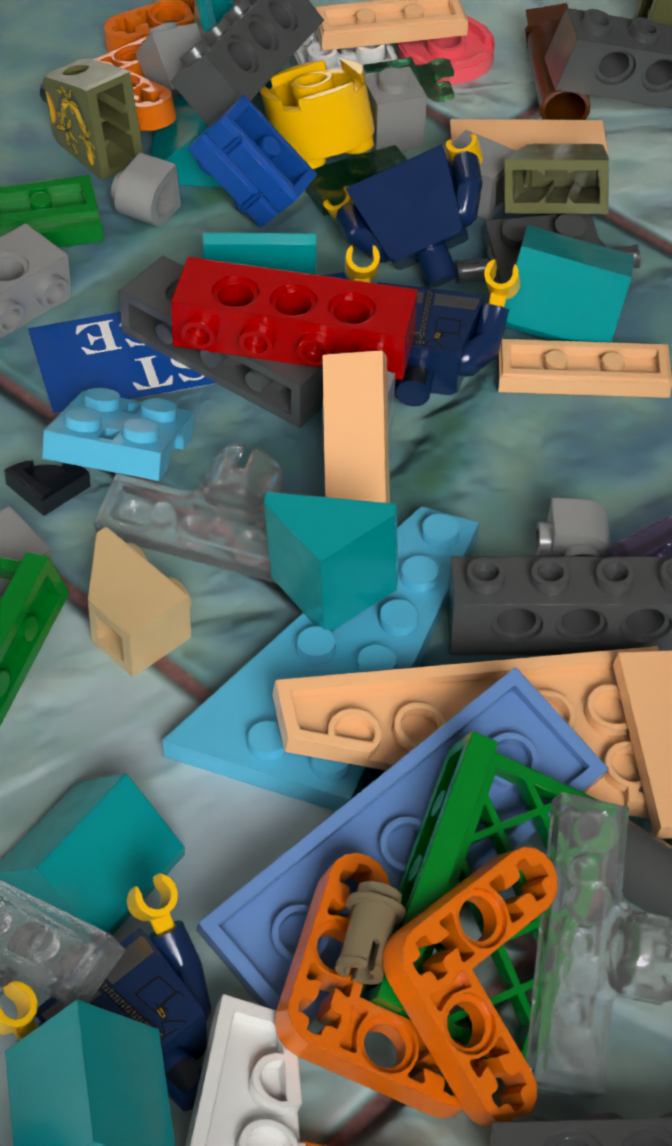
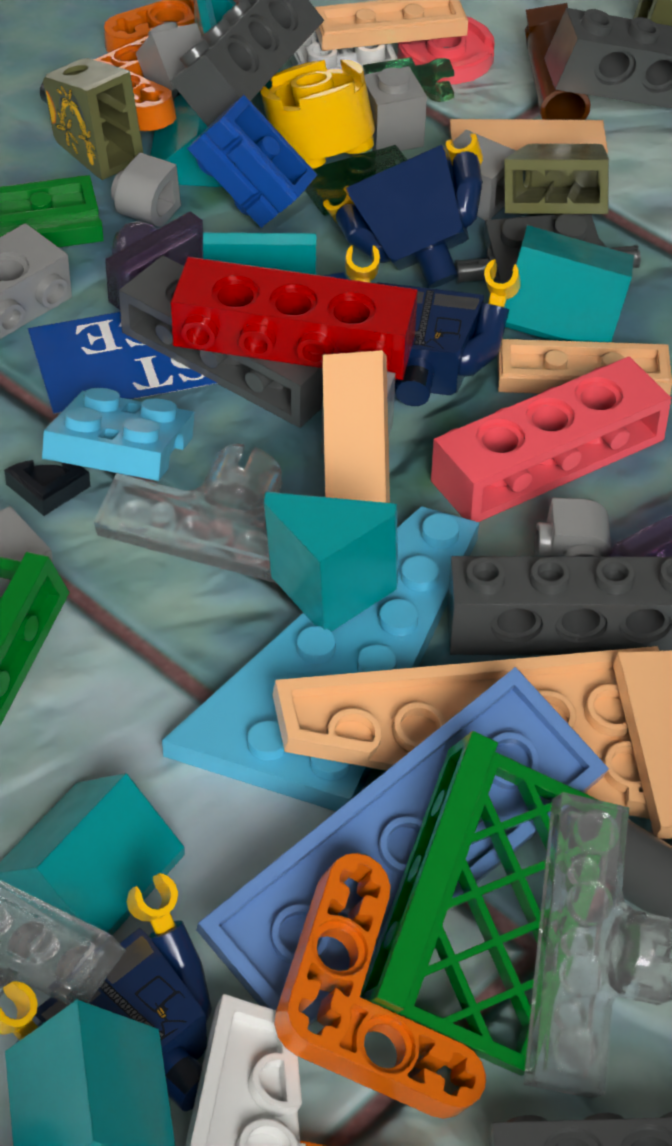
(133, 606): tan slope -> none
(141, 244): none -> clear purple tile
(373, 916): dark tan pin -> none
(451, 981): orange beam -> none
(549, 439): none -> coral brick

